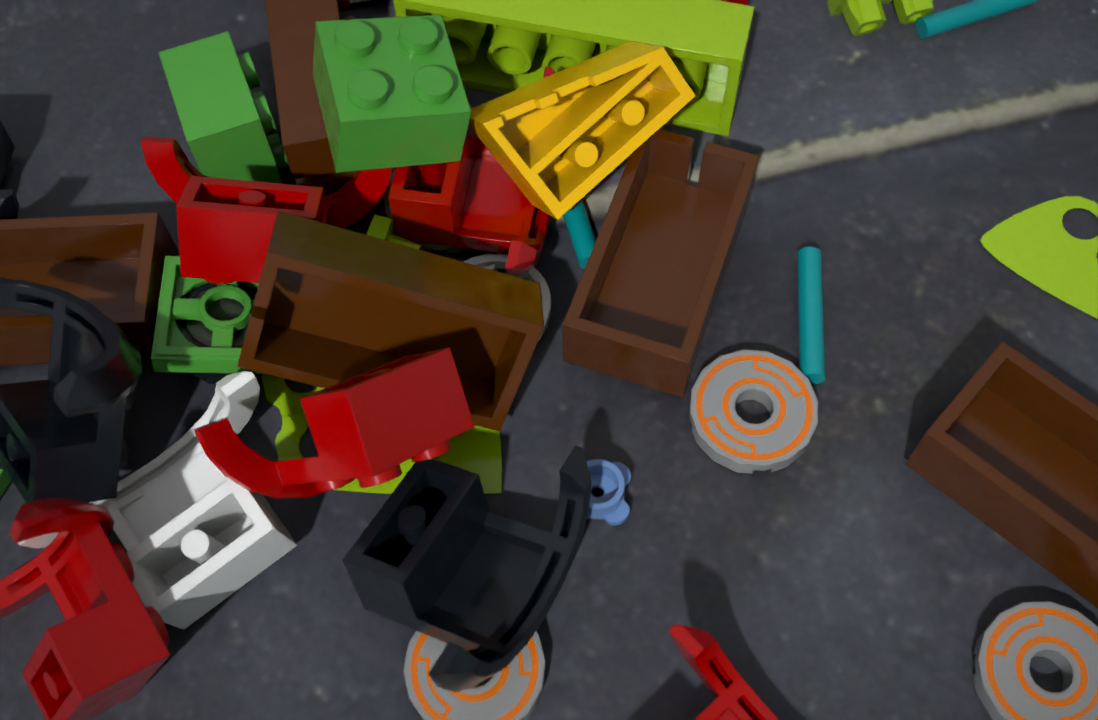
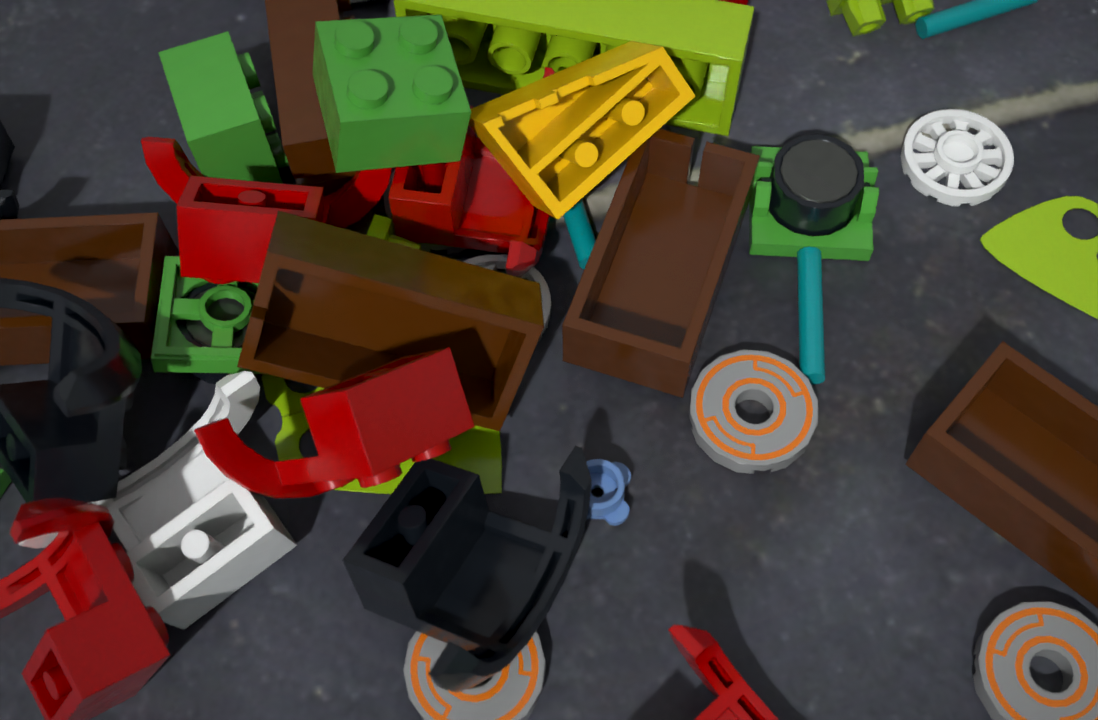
(809, 195): none -> piece
(957, 157): none -> white wheel

